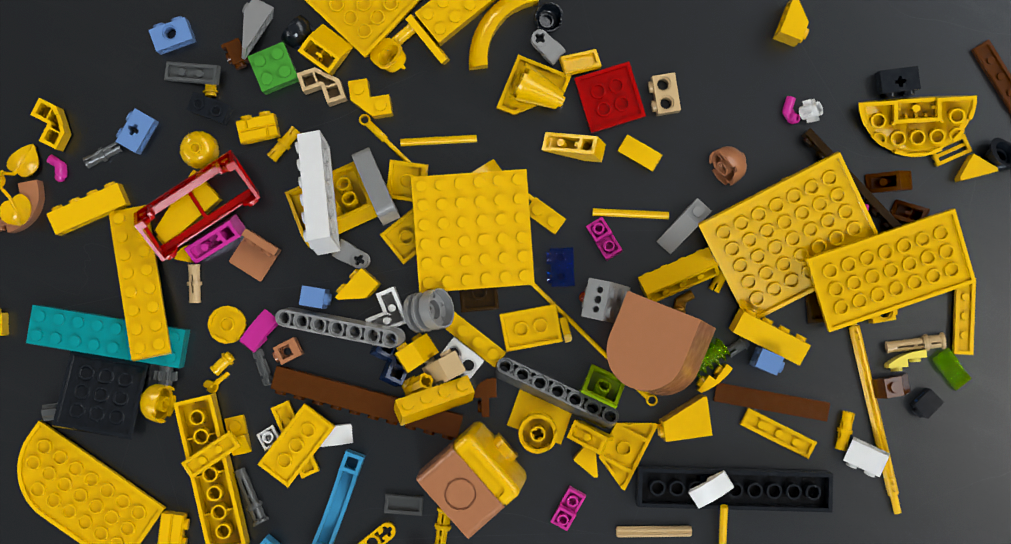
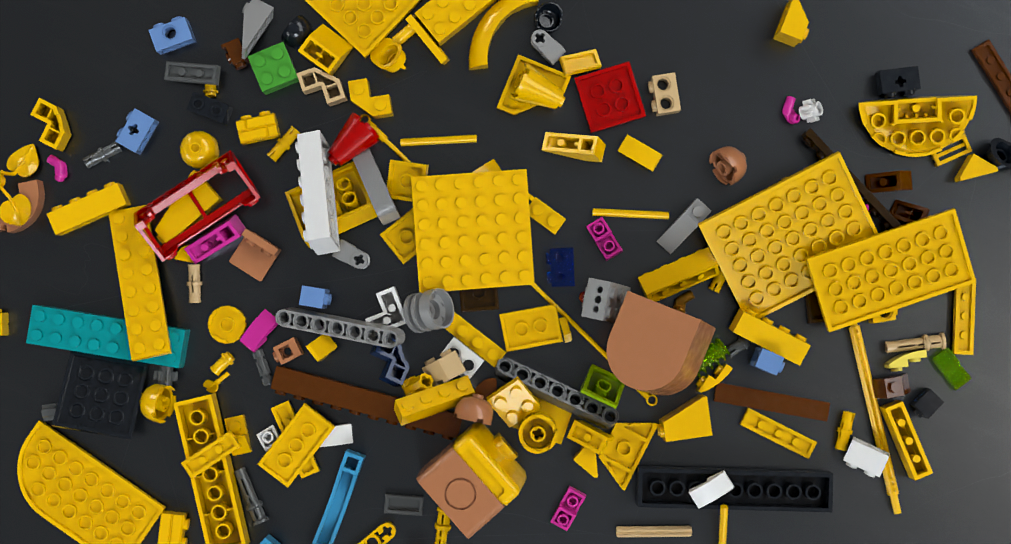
(321, 347): none -> yellow slope
(352, 140): none -> red cone
(359, 287): yellow slope -> none
(415, 353): yellow brick -> none
(474, 409): none -> nougat cylinder
(513, 402): none -> yellow plate
(906, 440): none -> yellow brick

